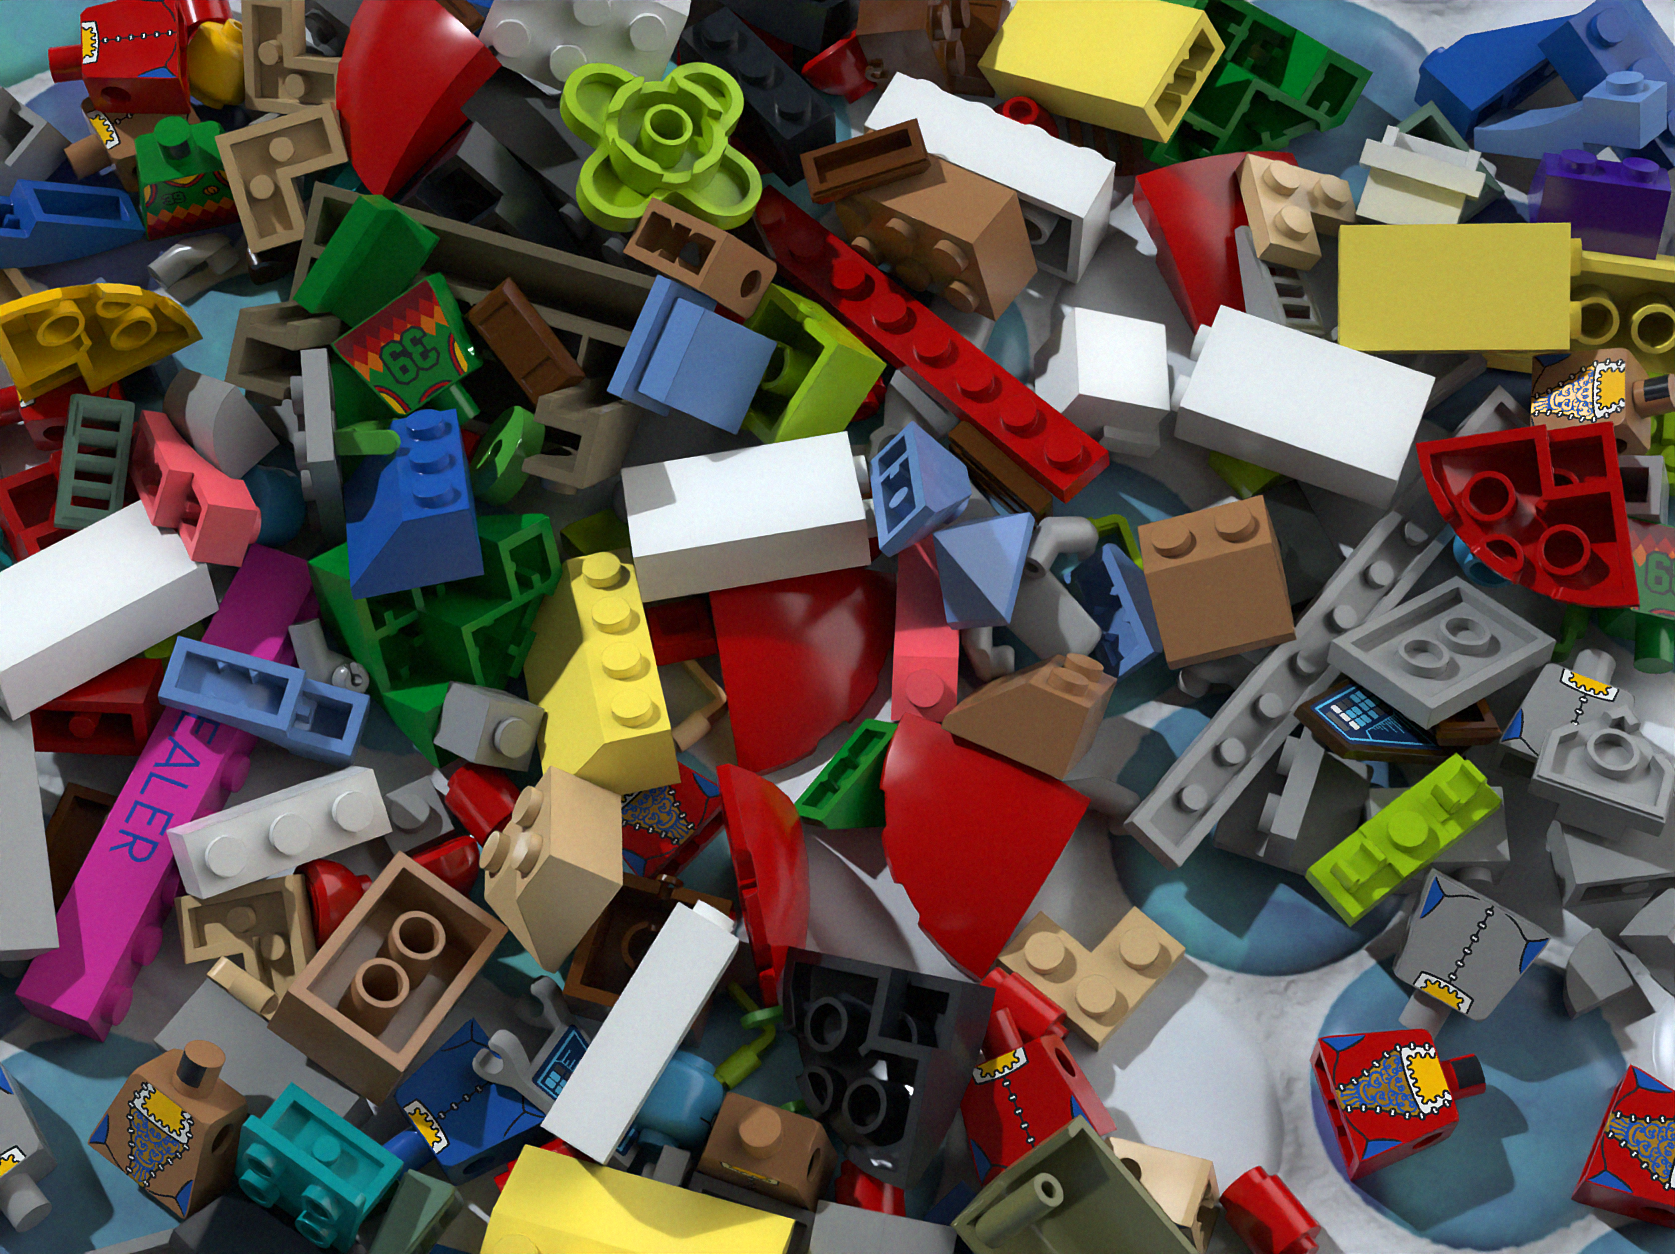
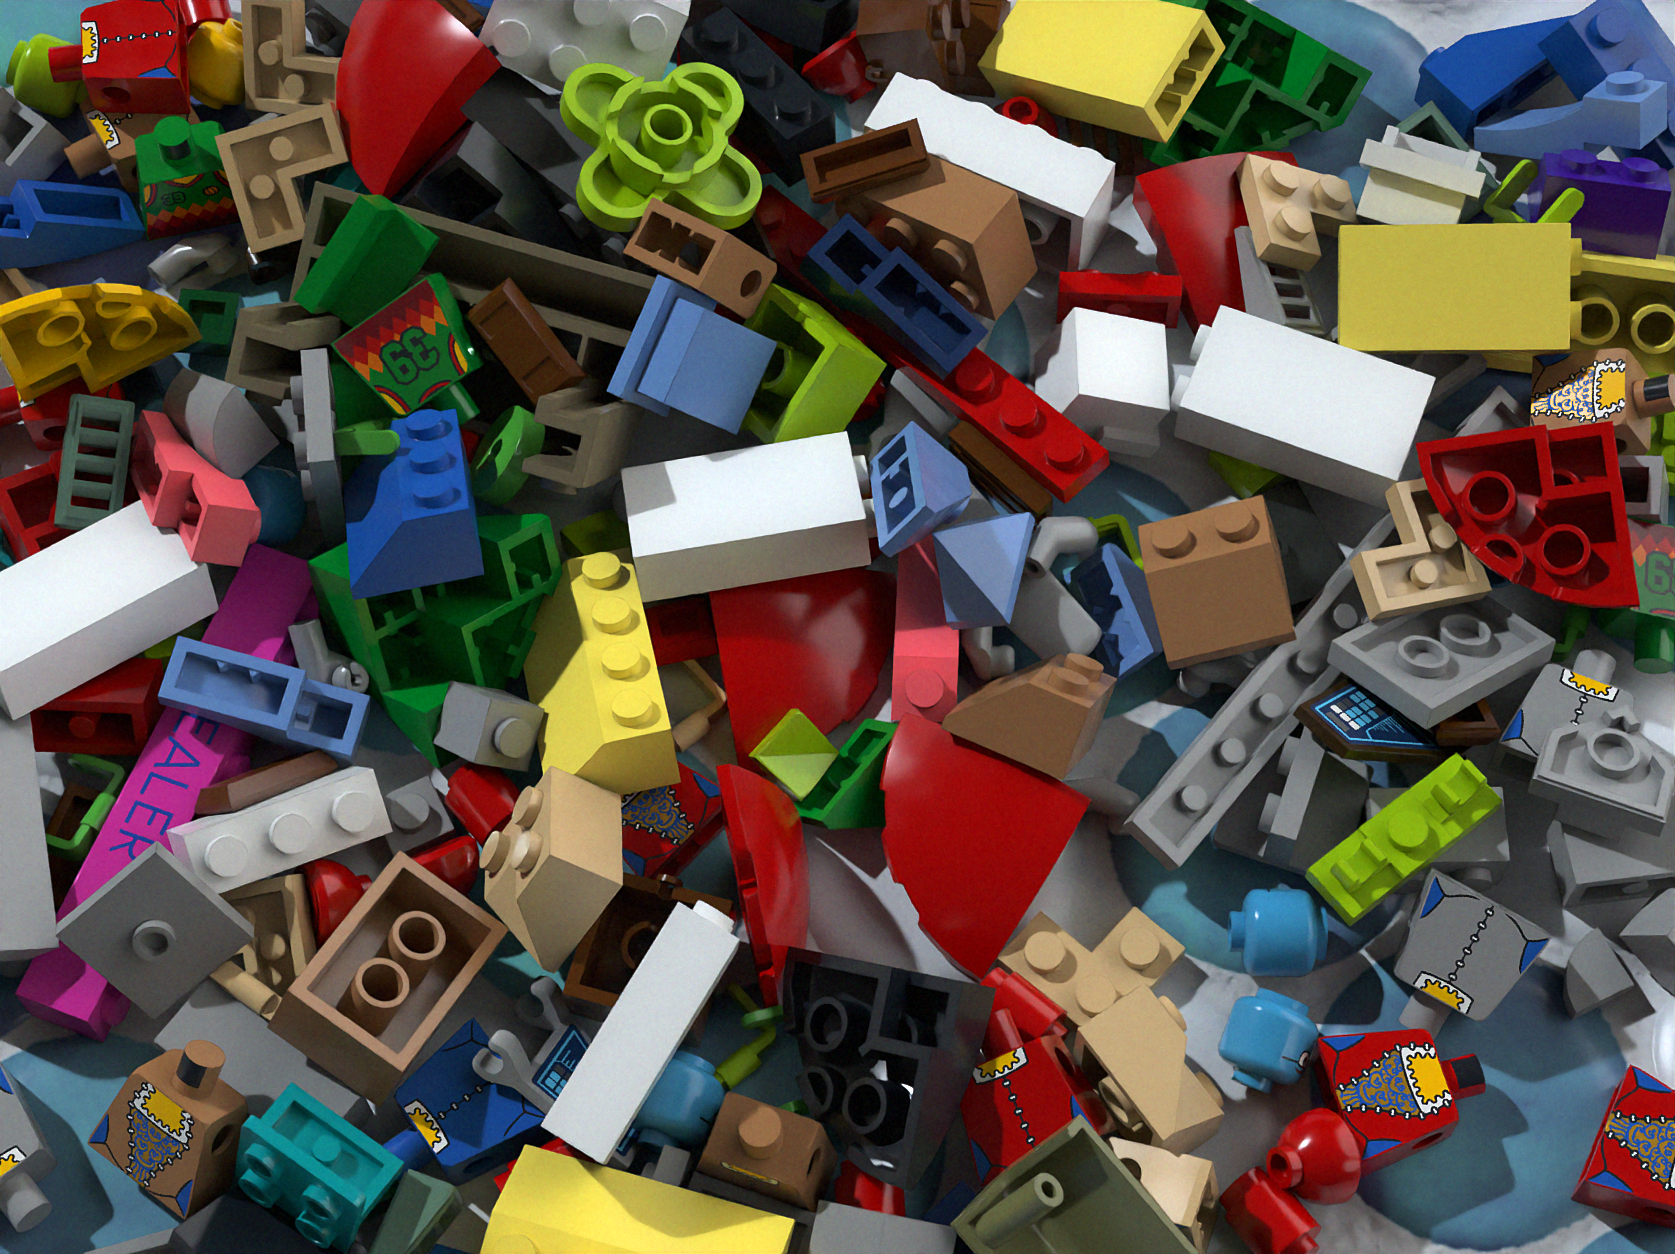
(33, 82): none -> lime head
(95, 818): none -> bright green piece
(155, 930): none -> light grey plate
(215, 317): none -> dark green plate
(264, 782): none -> reddish brown tile
(794, 754): none -> lime slope
(892, 295): none -> dark blue slope
(1138, 296): none -> red plate
(1139, 1073): none -> tan slope
(1268, 1040): none -> dark azure head
(1279, 932): none -> dark azure head
(1317, 1158): none -> red brick
(1429, 566): none -> tan plate
(1515, 184): none -> lime piece

